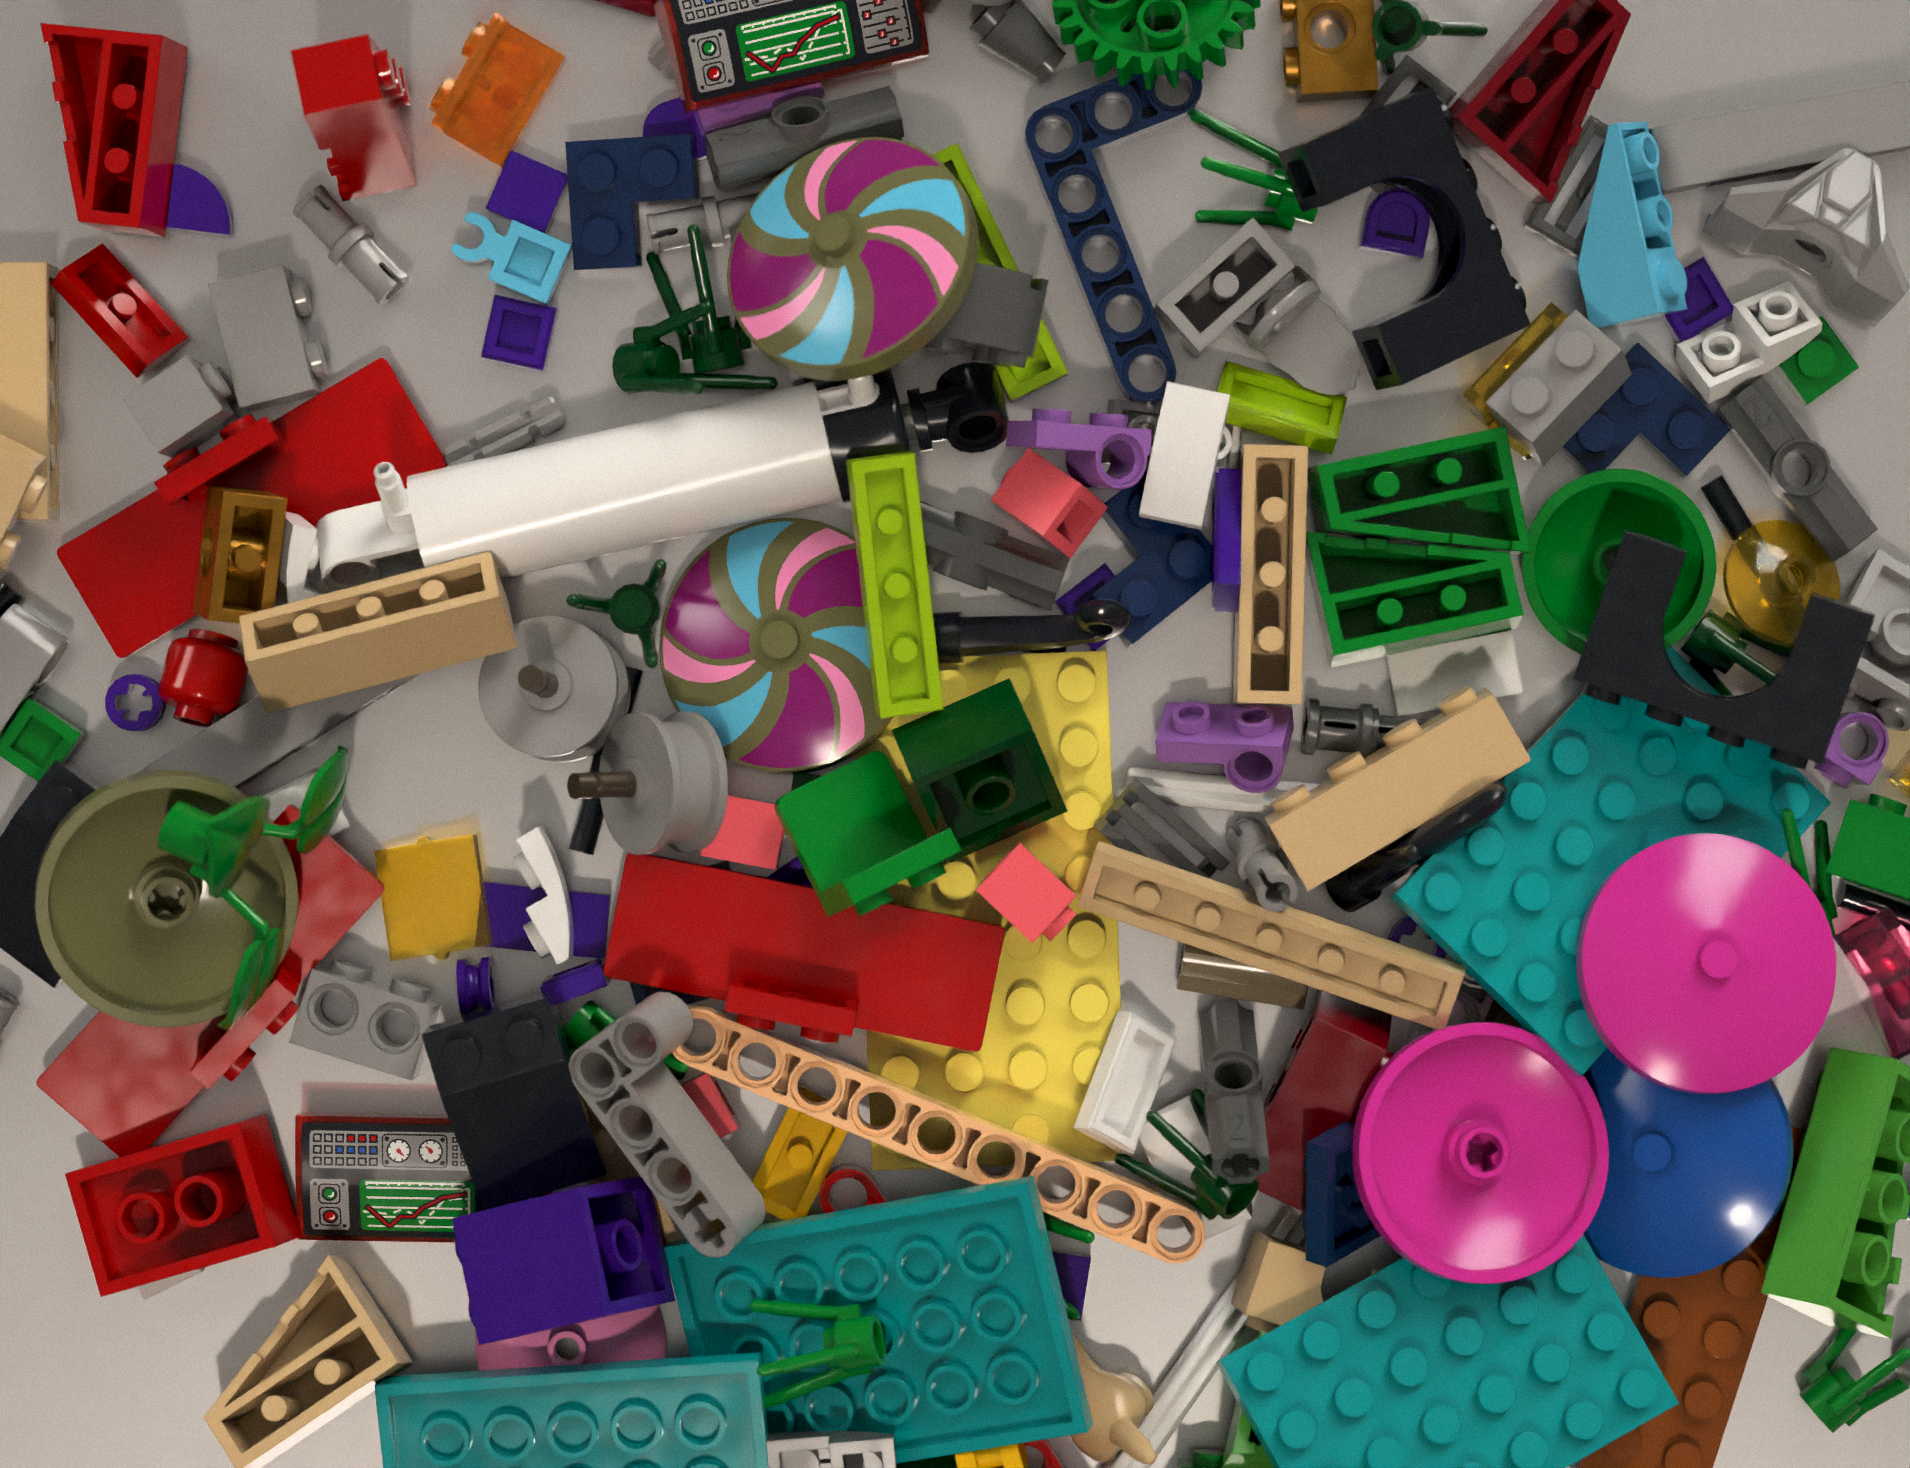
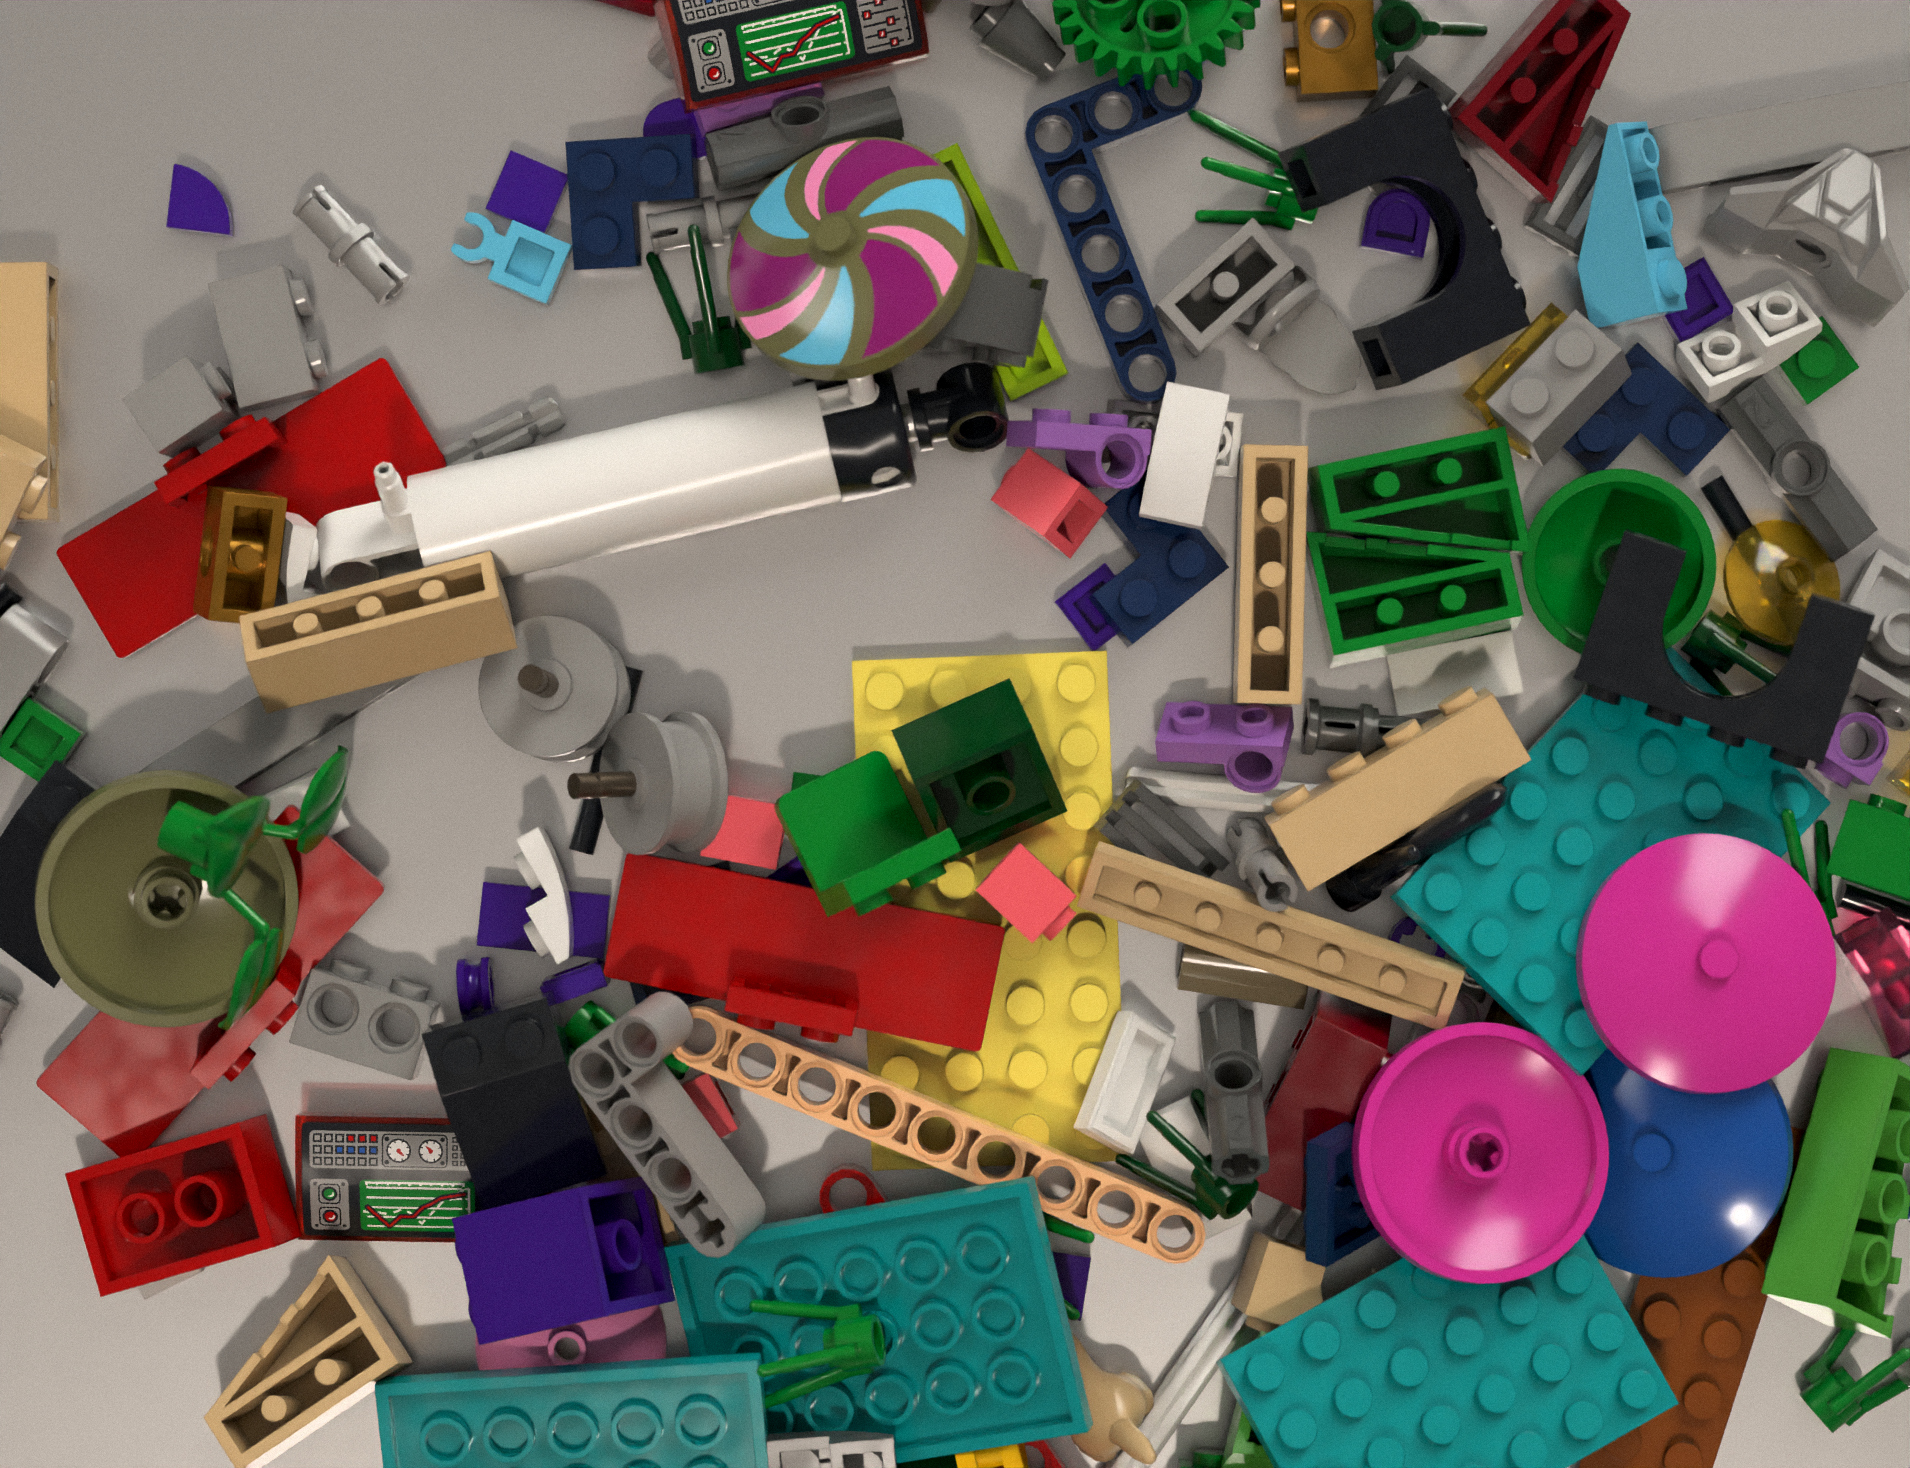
(119, 122): red wedge -> none
(119, 310): red plate -> none
(125, 686): dark purple bush -> none
(203, 677): red head -> none
(354, 107): red wedge -> none
(433, 897): clear yellow piece -> none
(496, 89): clear orange bracket -> none
(519, 333): dark purple tile -> none
(632, 609): dark green plant -> none
(655, 366): dark green plant -> none
(774, 646): dish -> none
(797, 1161): yellow plate -> none
(894, 584): lime plate -> none
(968, 636): black plant -> none
(988, 557): dark grey piece -> none
(1226, 540): dark purple tile -> none
(1281, 408): lime tile -> none

